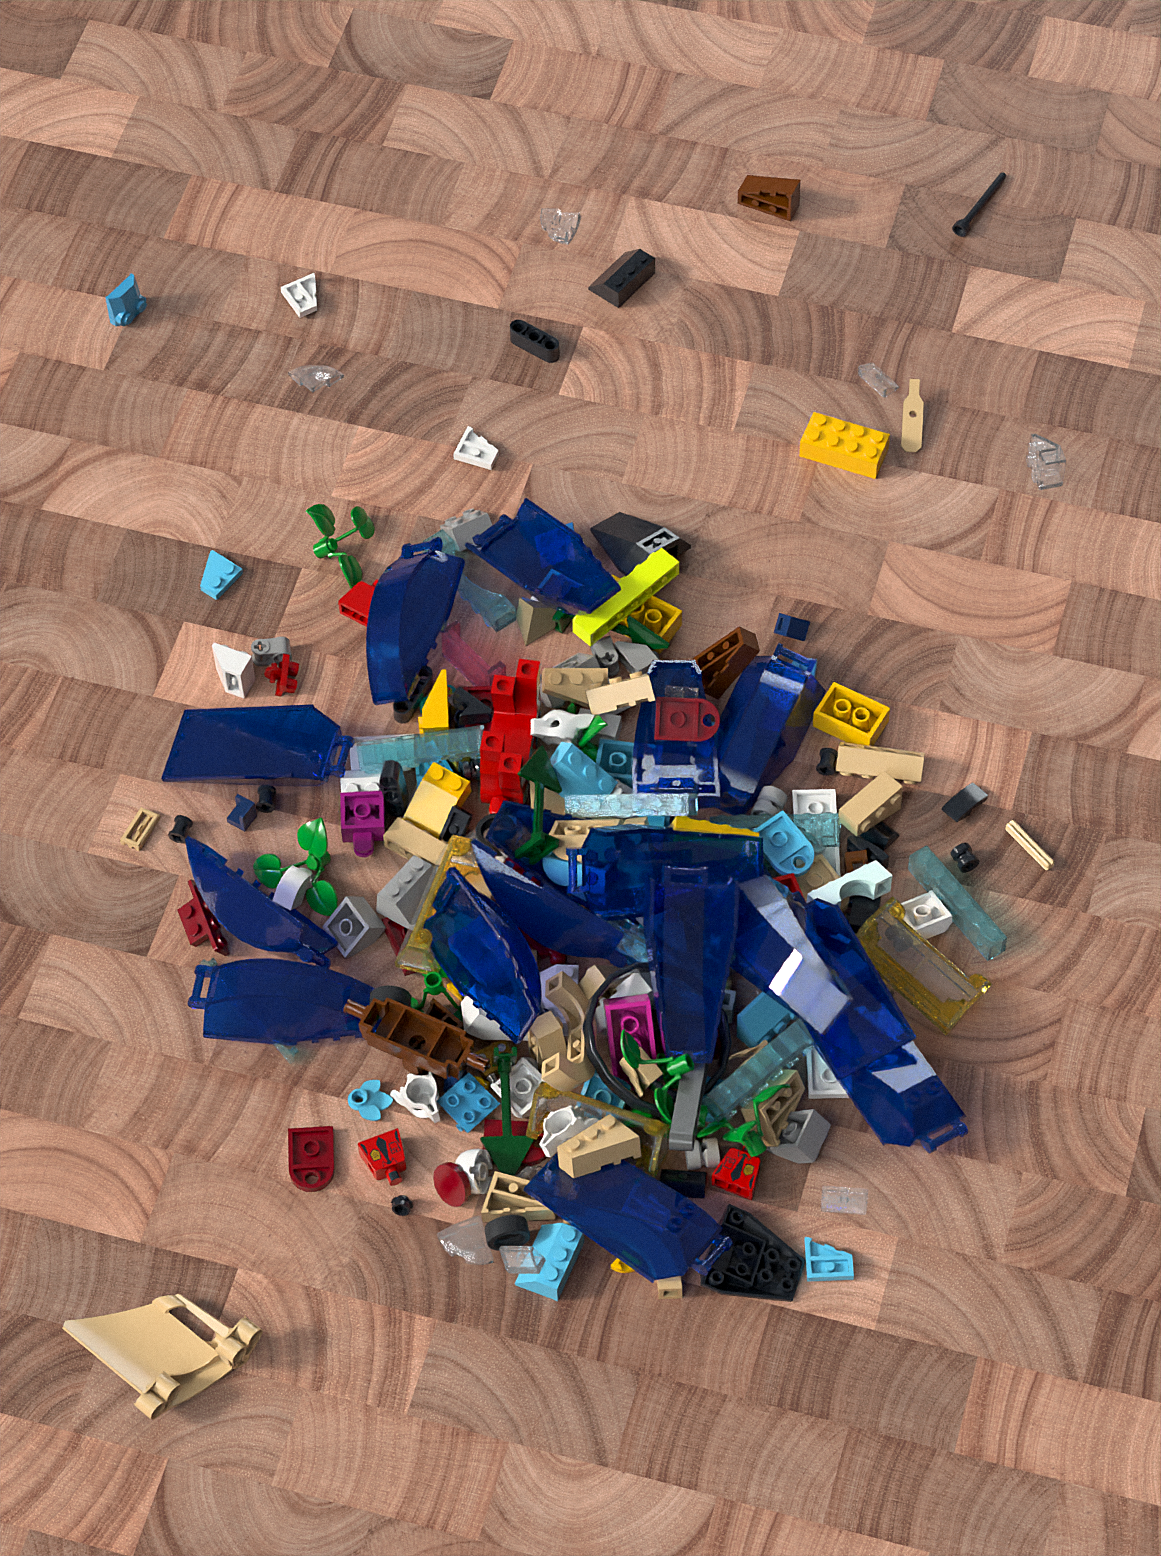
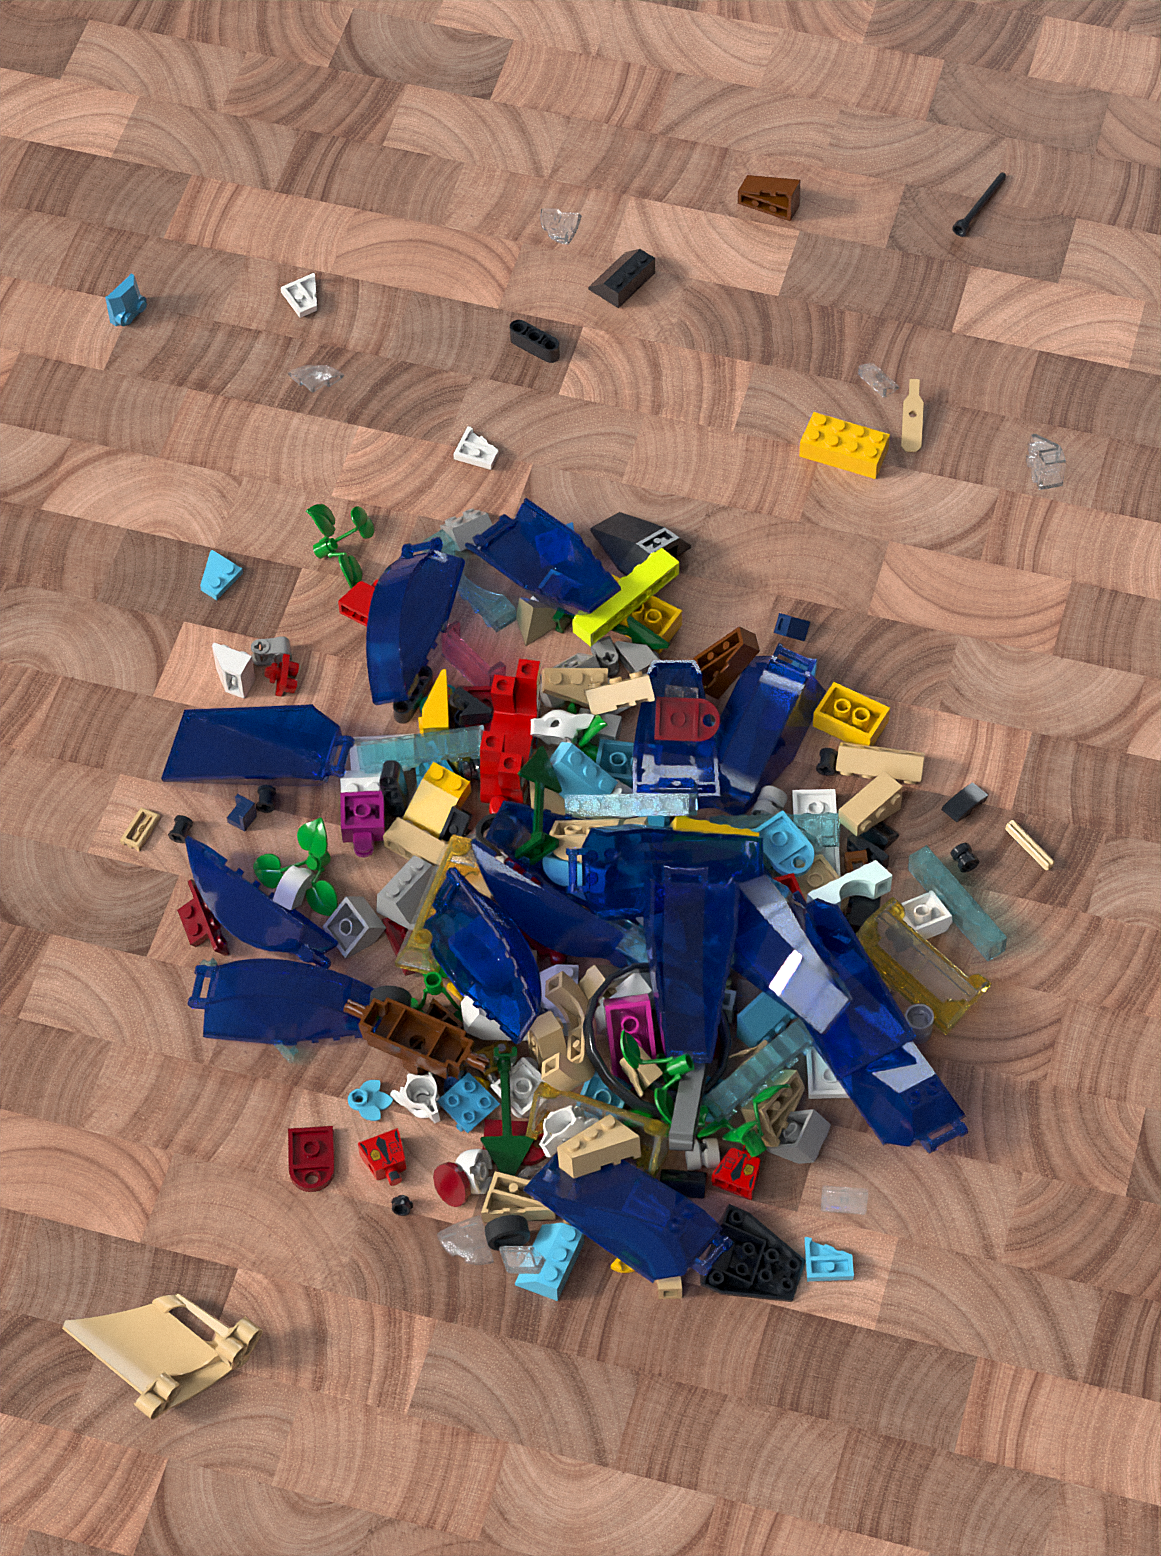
(921, 1021): none -> light grey wheel

